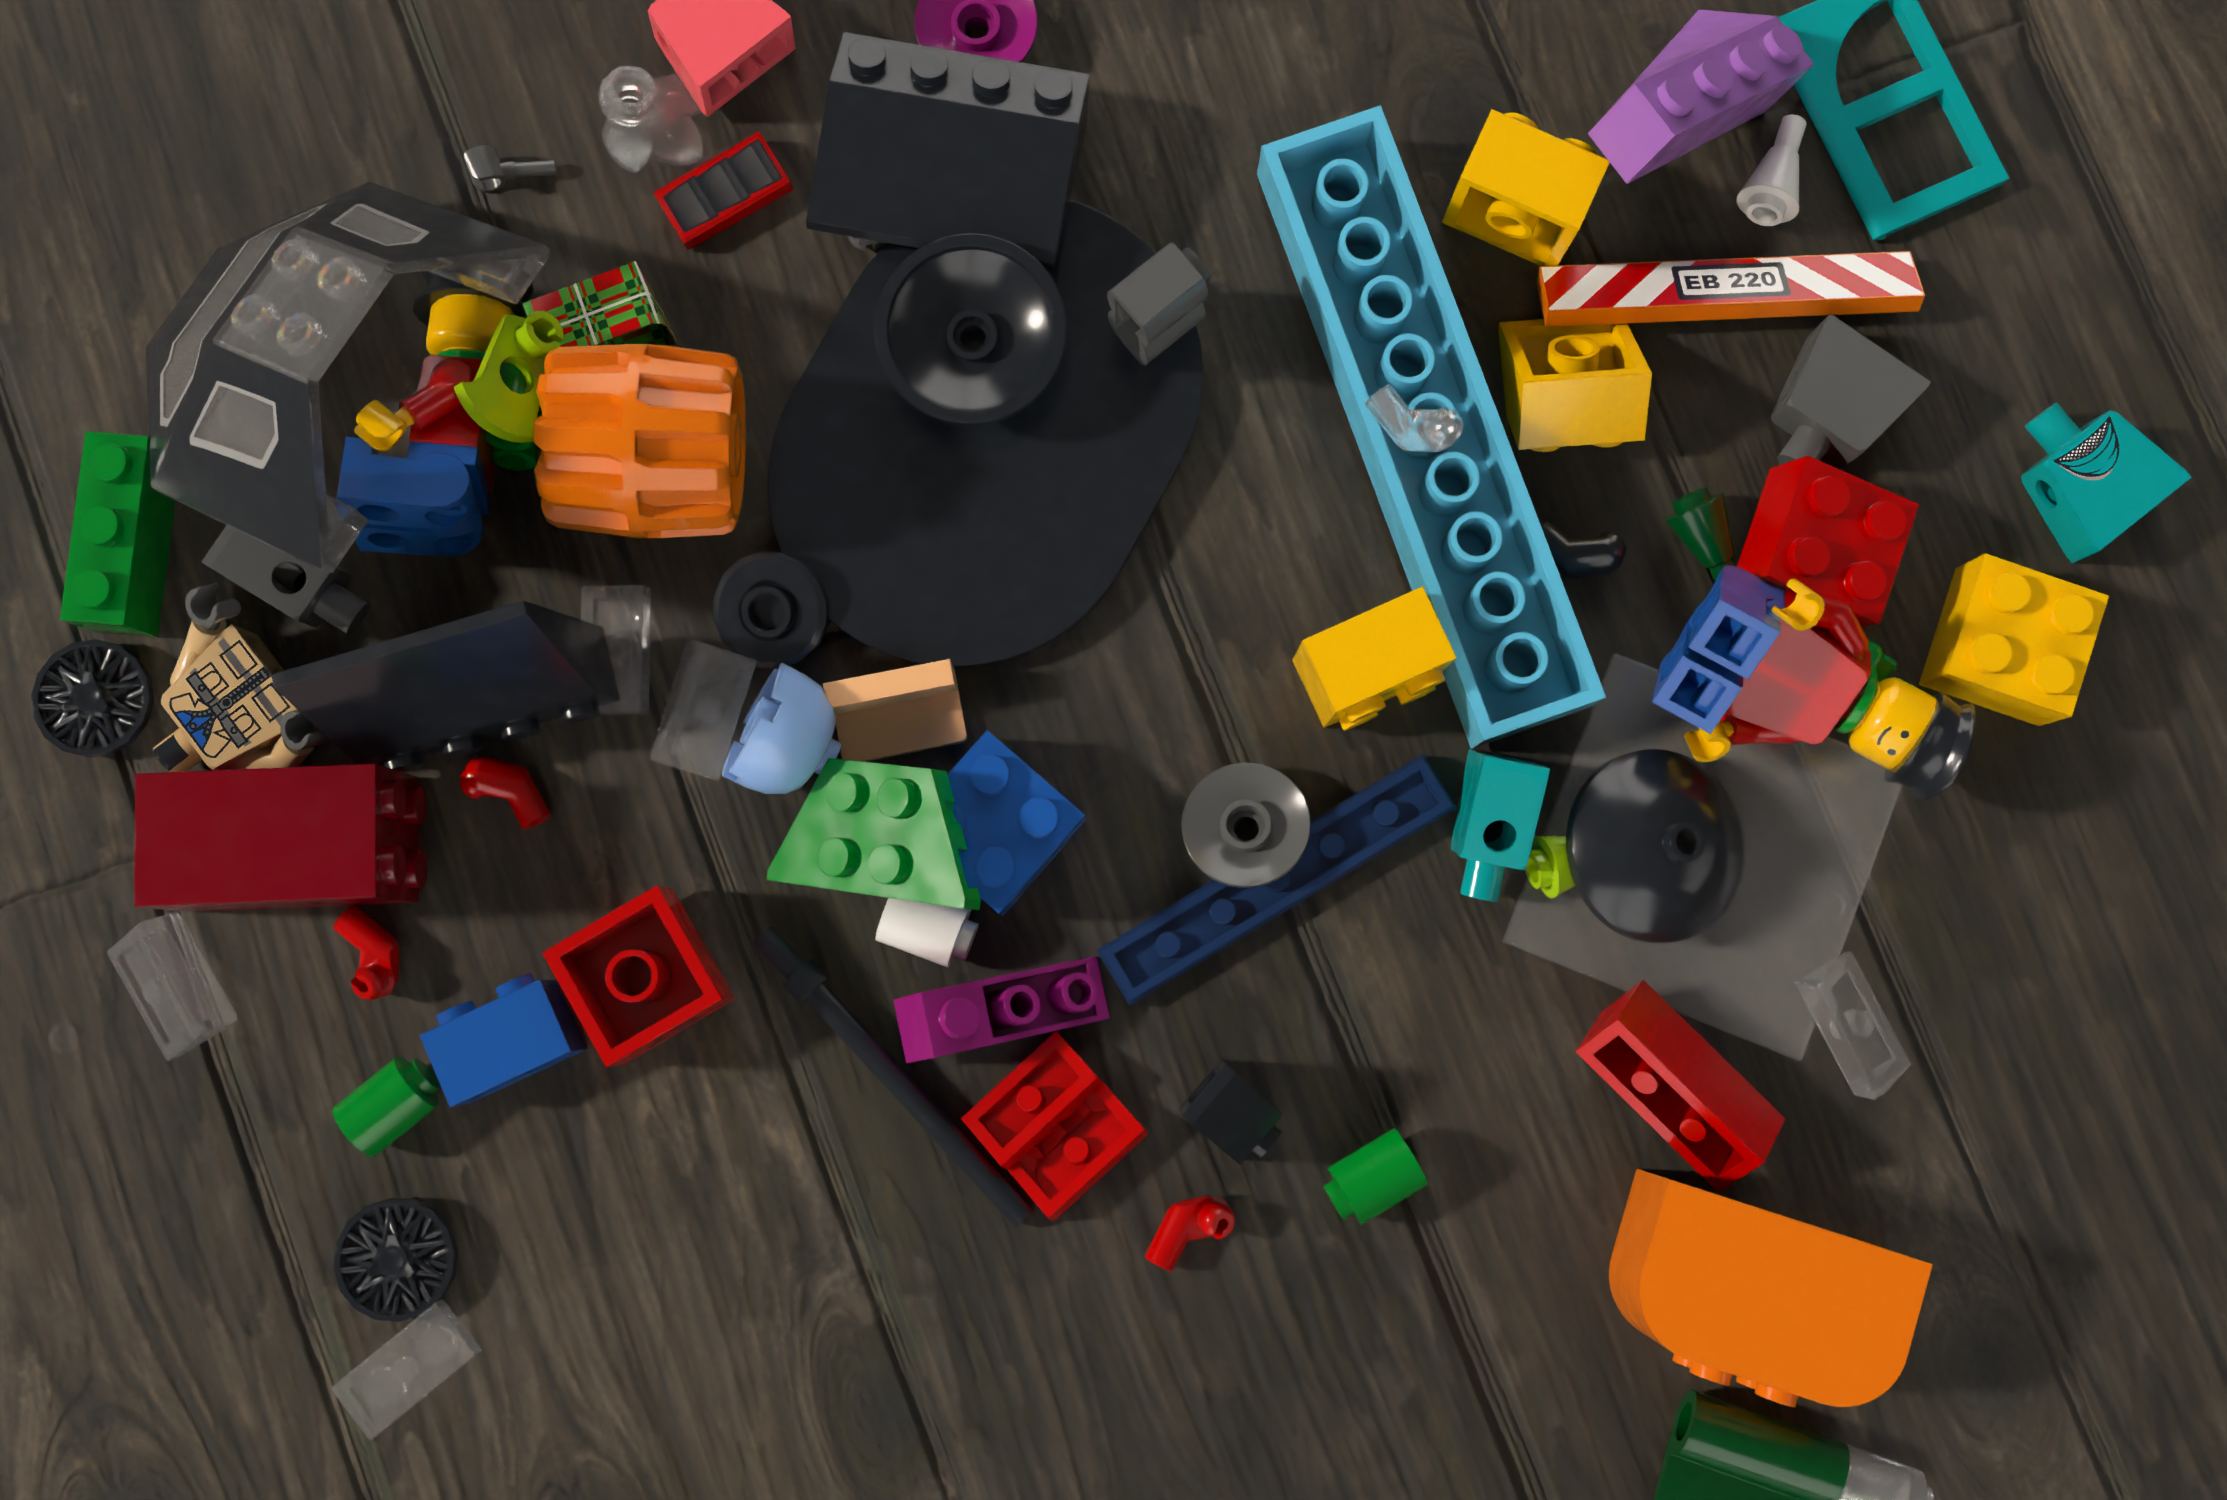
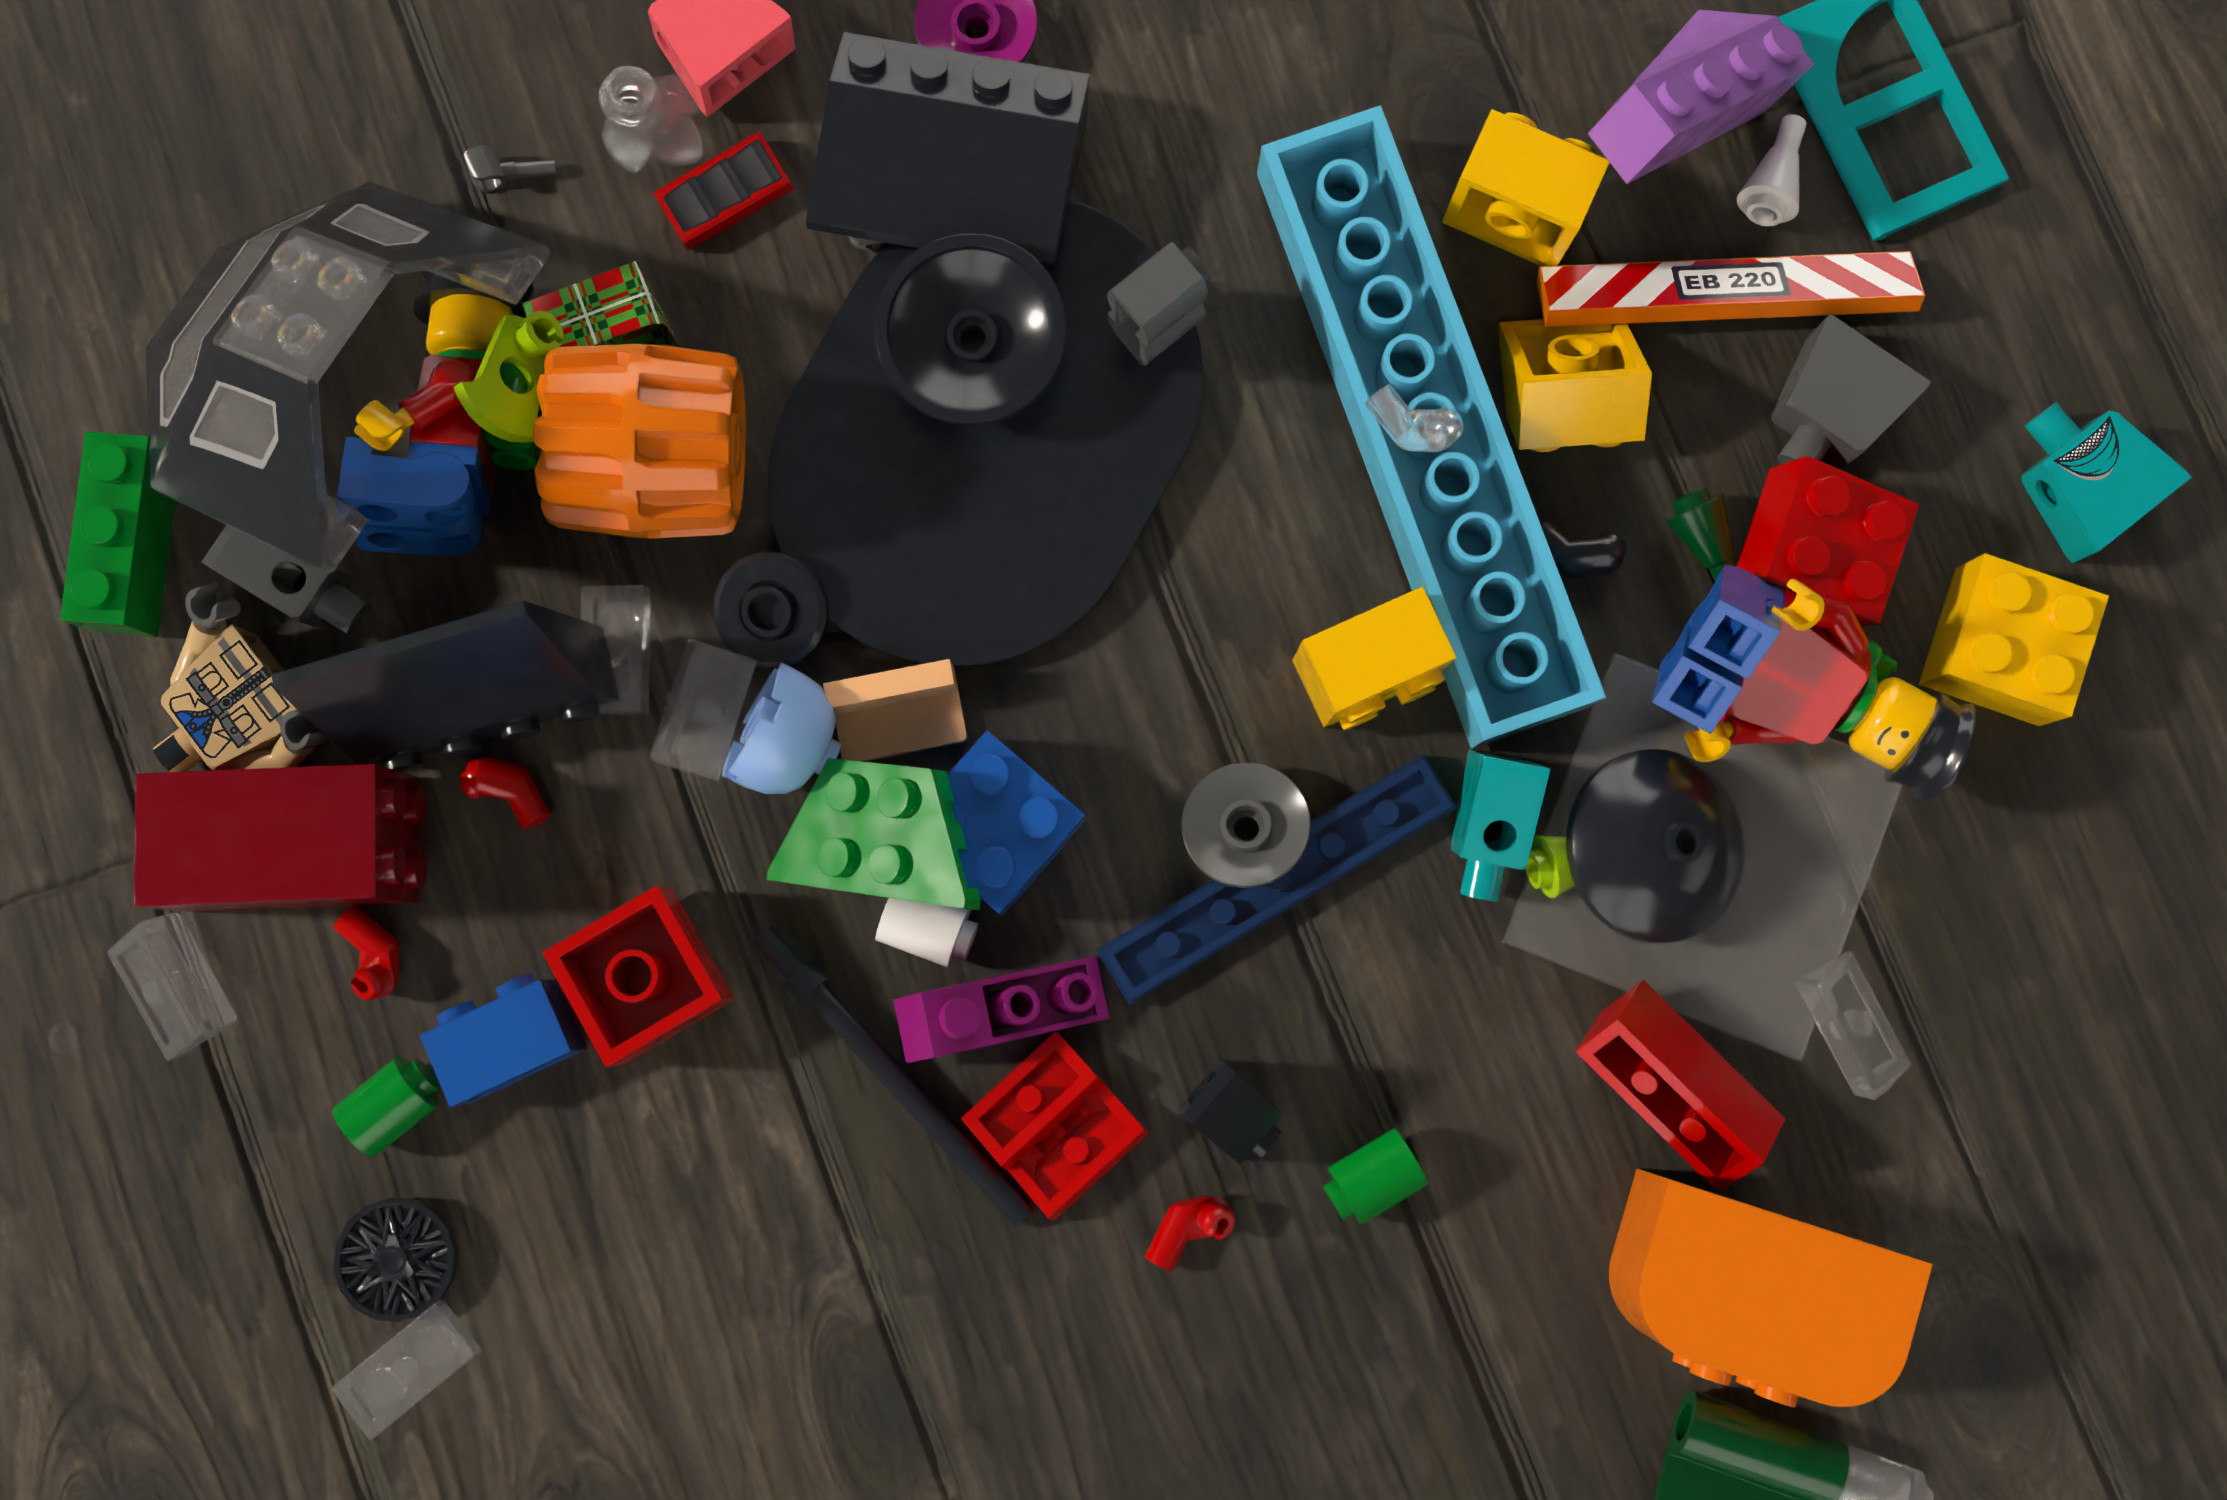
(92, 698): black wheel -> none

